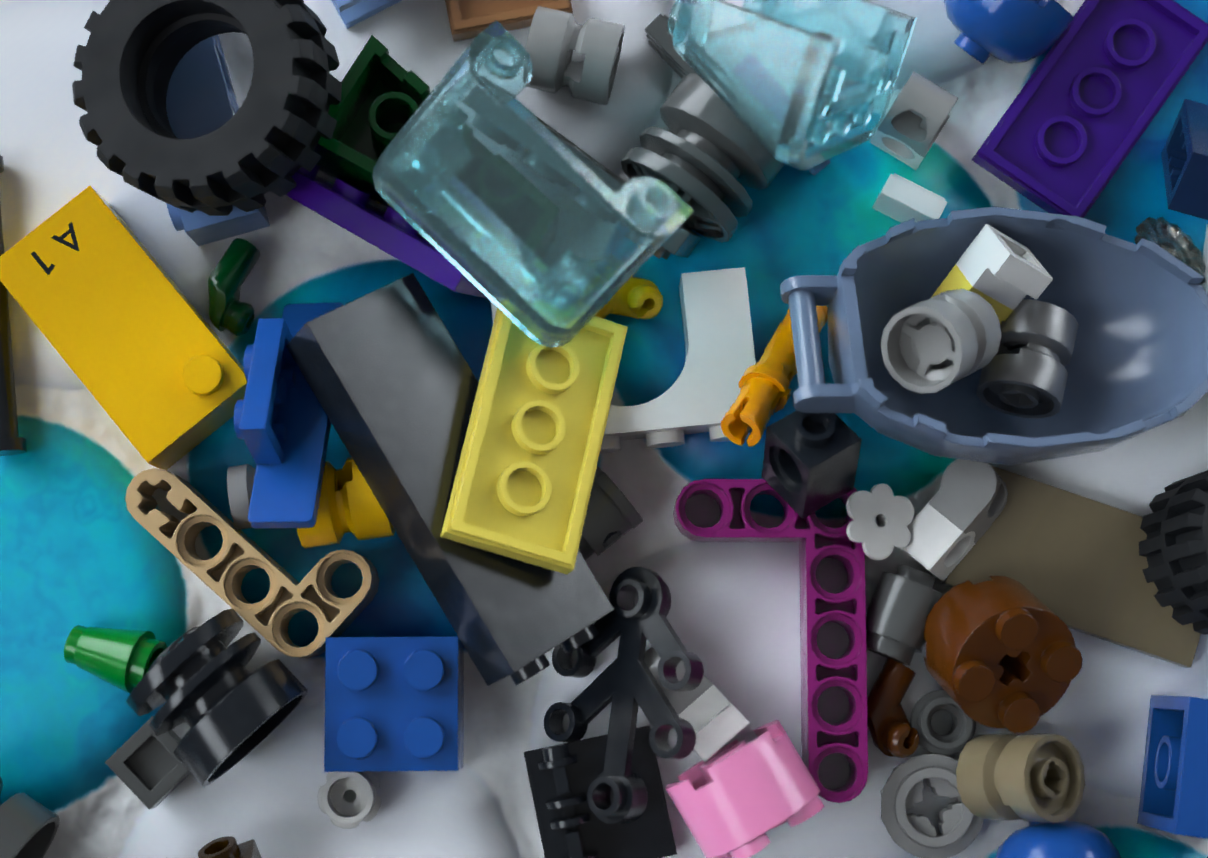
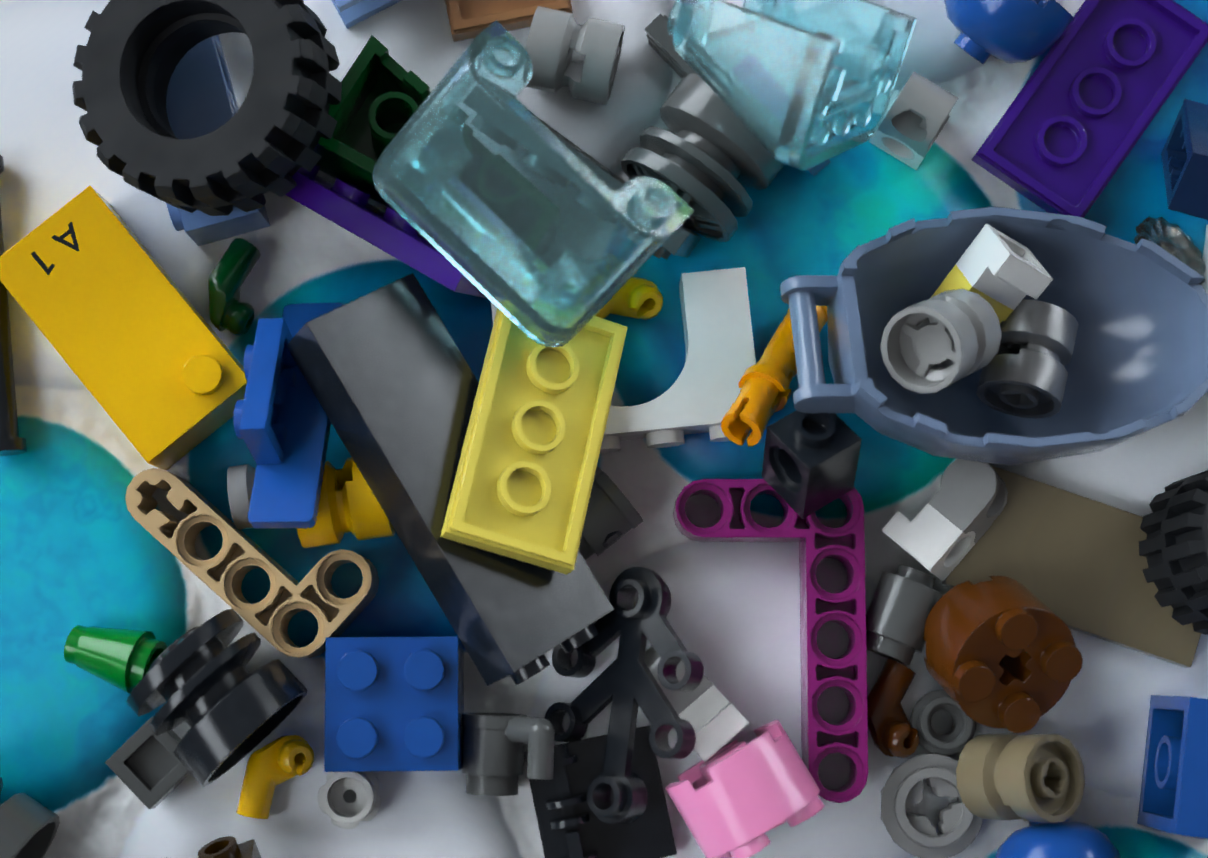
(270, 767): none -> yellow arm
(496, 751): none -> dark grey piece
(892, 514): white plant -> none
(907, 200): white tile -> none

